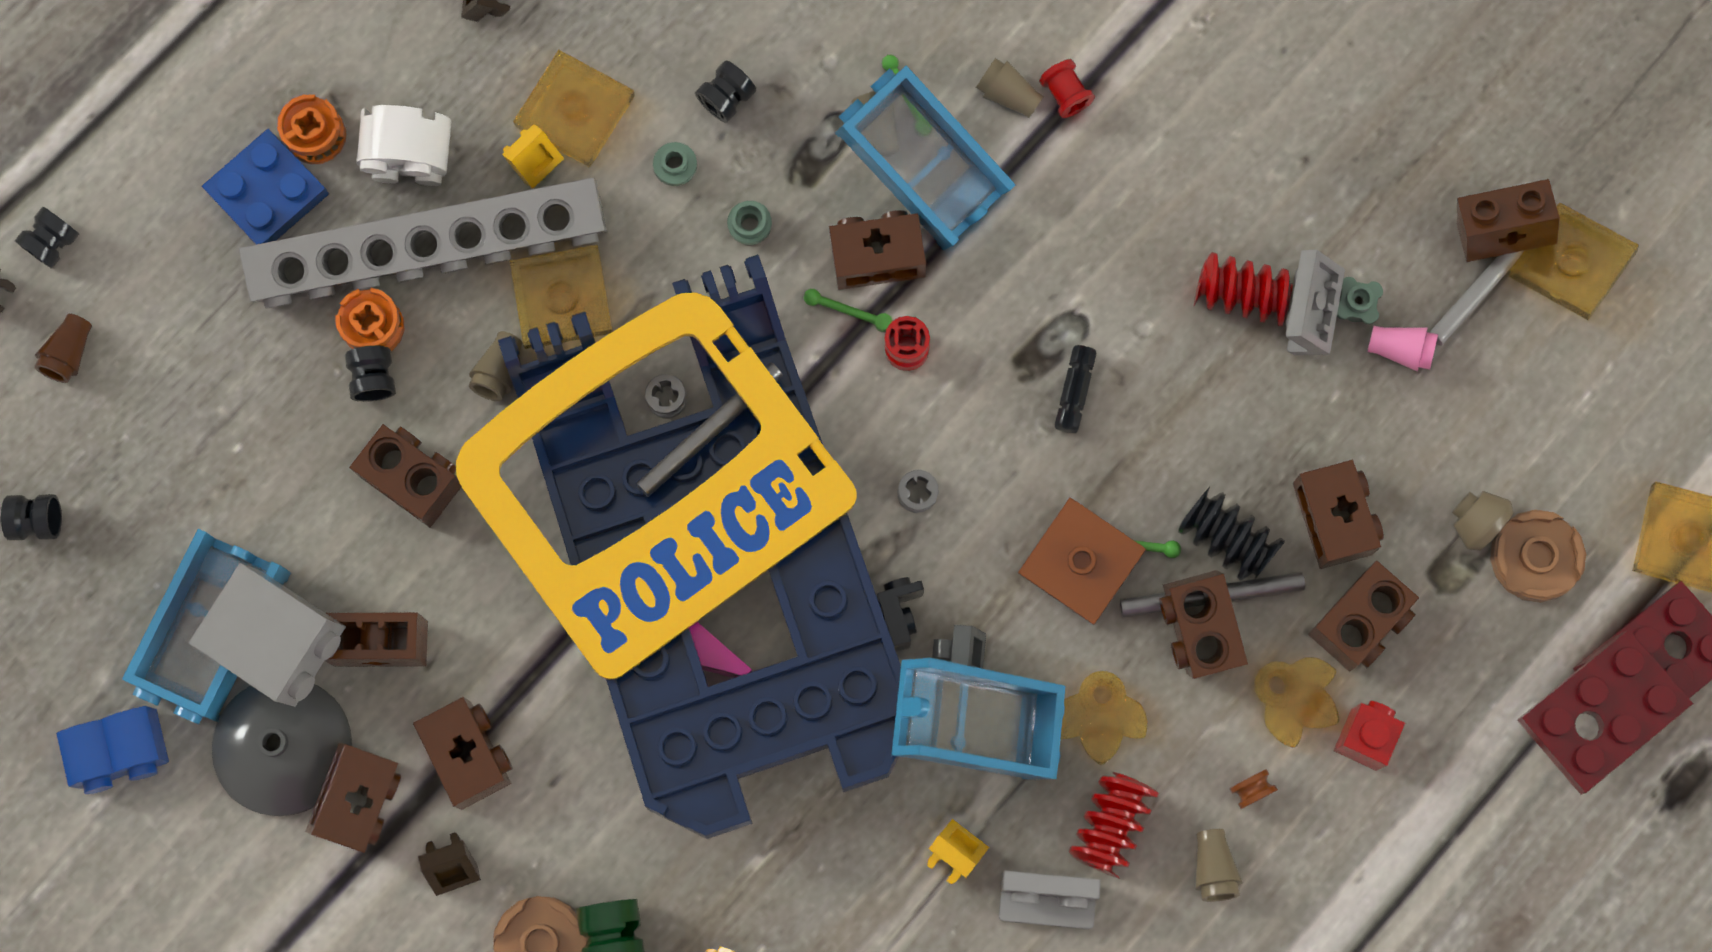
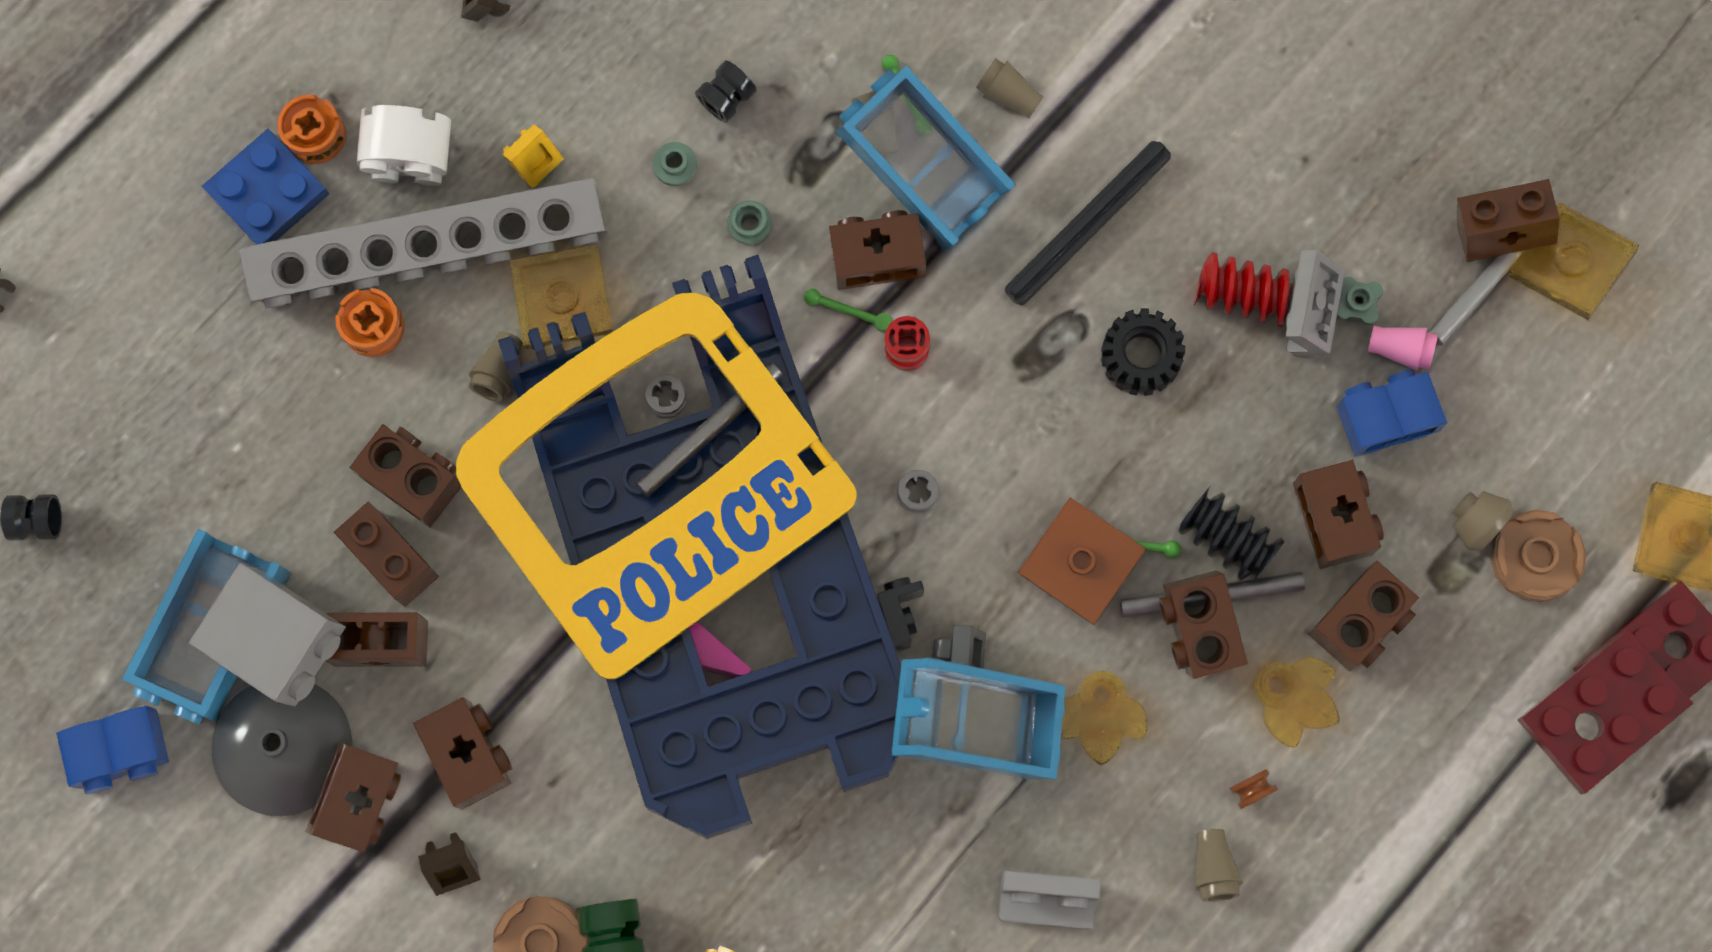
(48, 235): black wheel -> none
(64, 349): reddish brown cone -> none
(370, 373): black wheel -> none
(386, 554): none -> reddish brown brick
(575, 107): clear yellow plate -> none
(957, 849): yellow tile -> none
(1066, 88): red bush -> none
(1075, 389): black axle -> none
(1087, 223): none -> black axle
(1112, 823): red piece -> none
(1149, 326): none -> black tyre
(1370, 735): red brick -> none
(1390, 412): none -> blue brick

